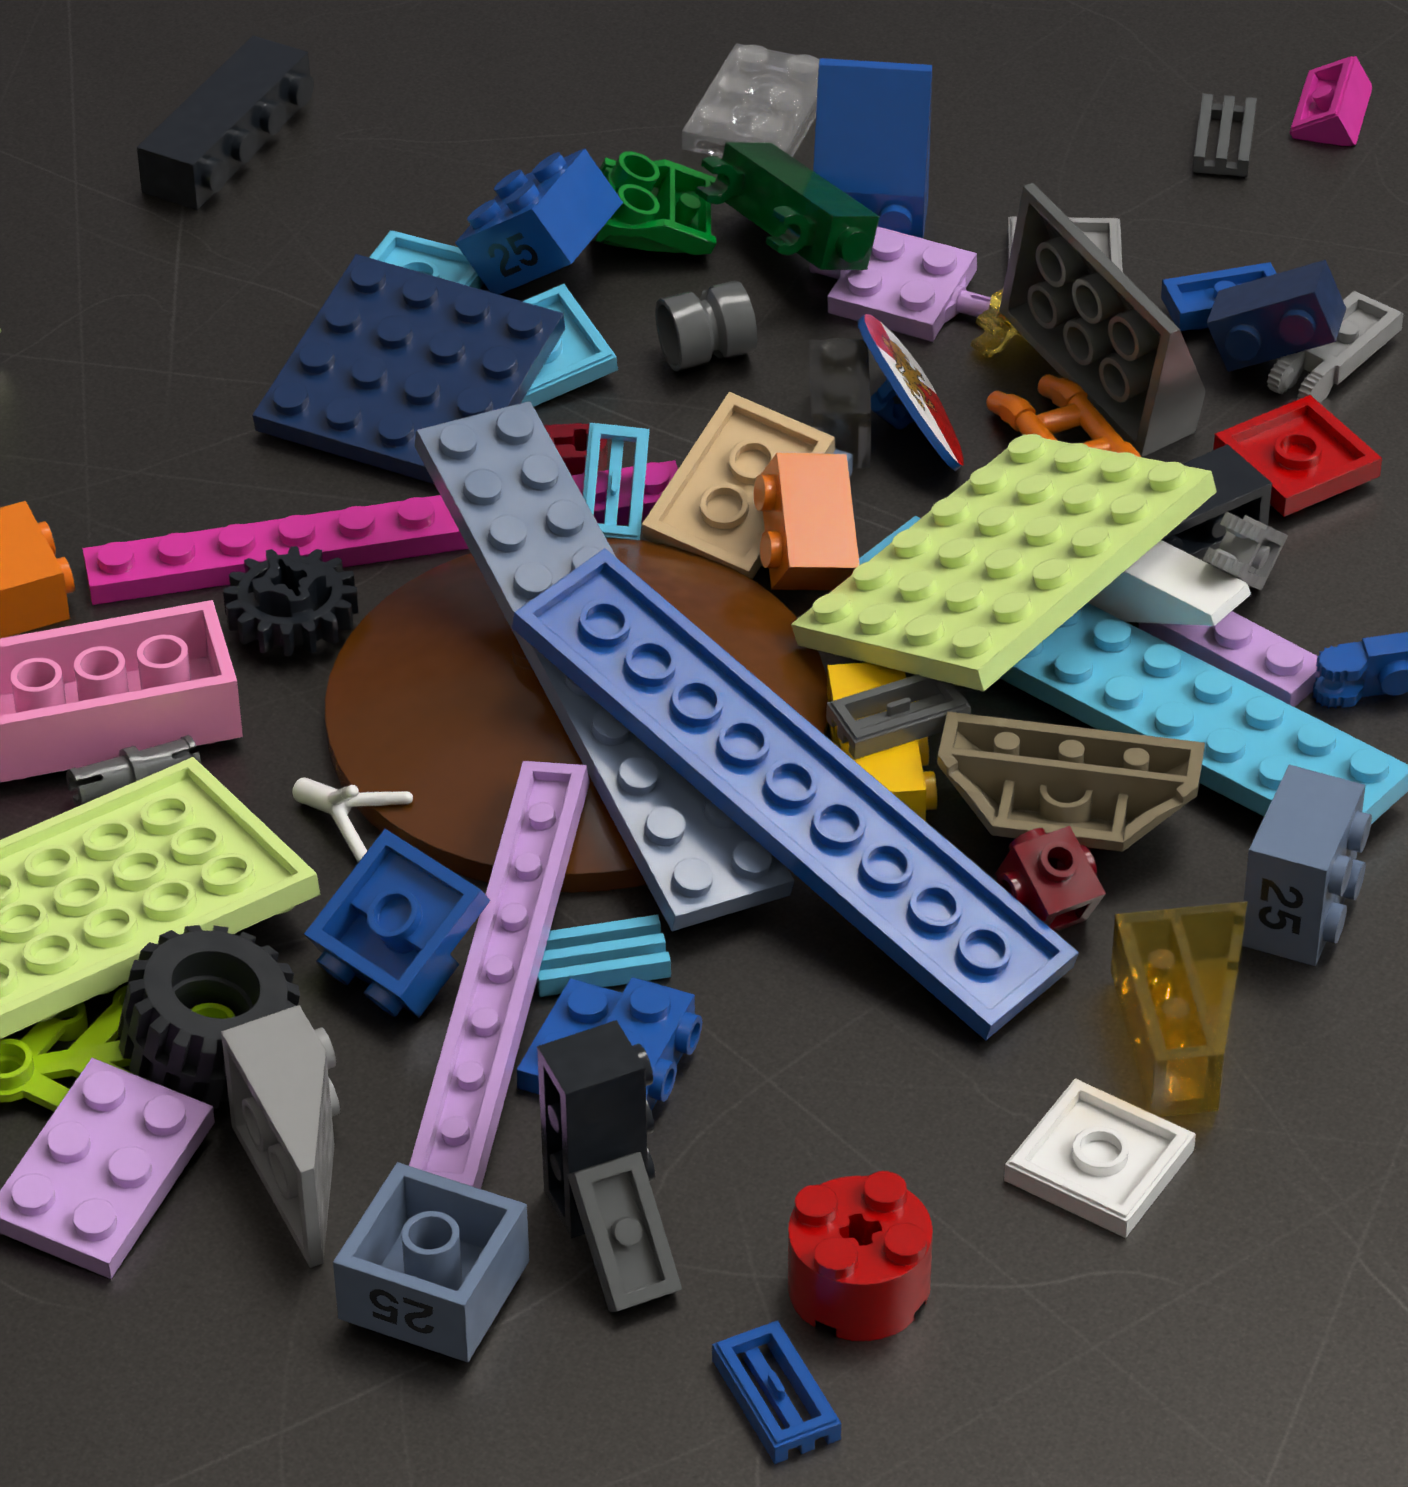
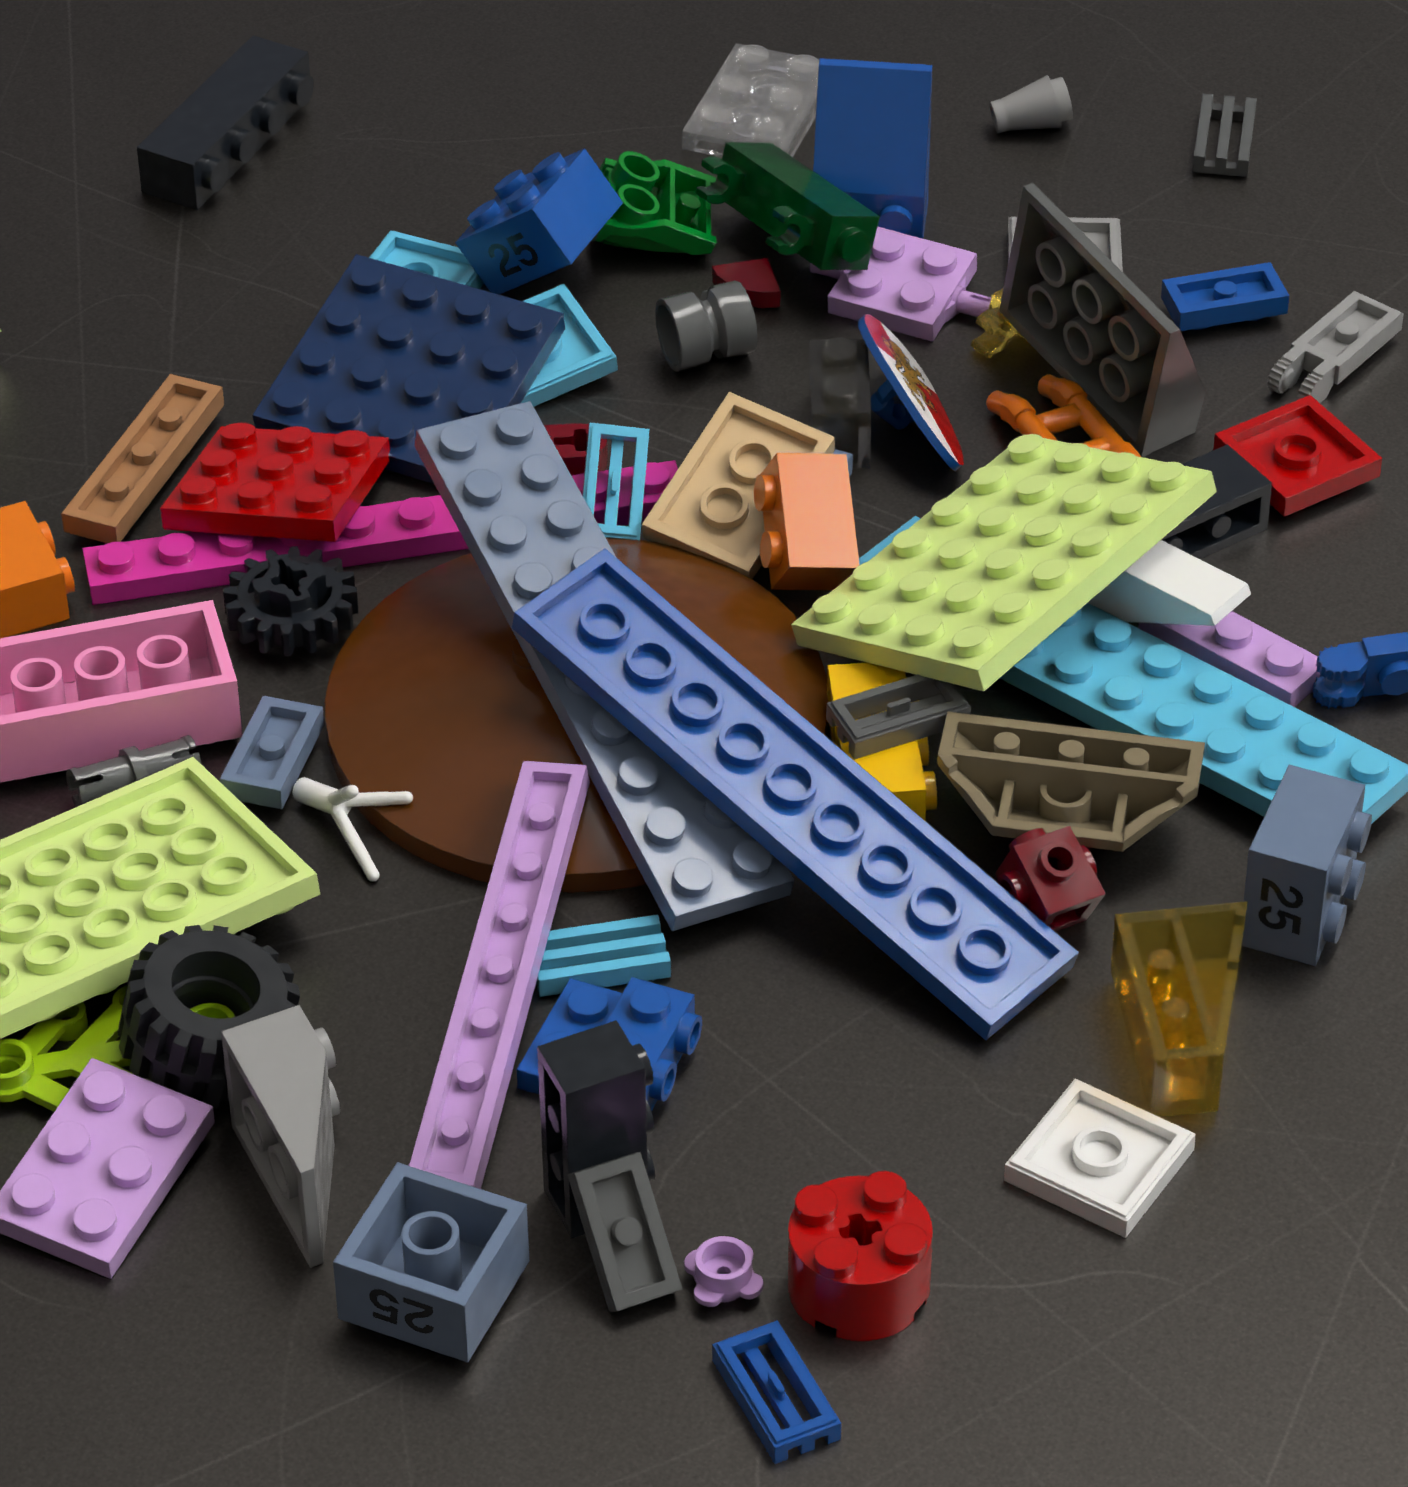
(143, 459): none -> medium nougat plate
(273, 751): none -> sand blue plate
(276, 483): none -> red plate
(396, 925): blue plate -> none
(723, 1271): none -> lavender plate
(755, 277): none -> dark red tile
(1035, 106): none -> light grey cone
(1247, 549): light grey hinge -> none
(1276, 316): dark blue brick -> none
(1333, 103): dark pink slope -> none

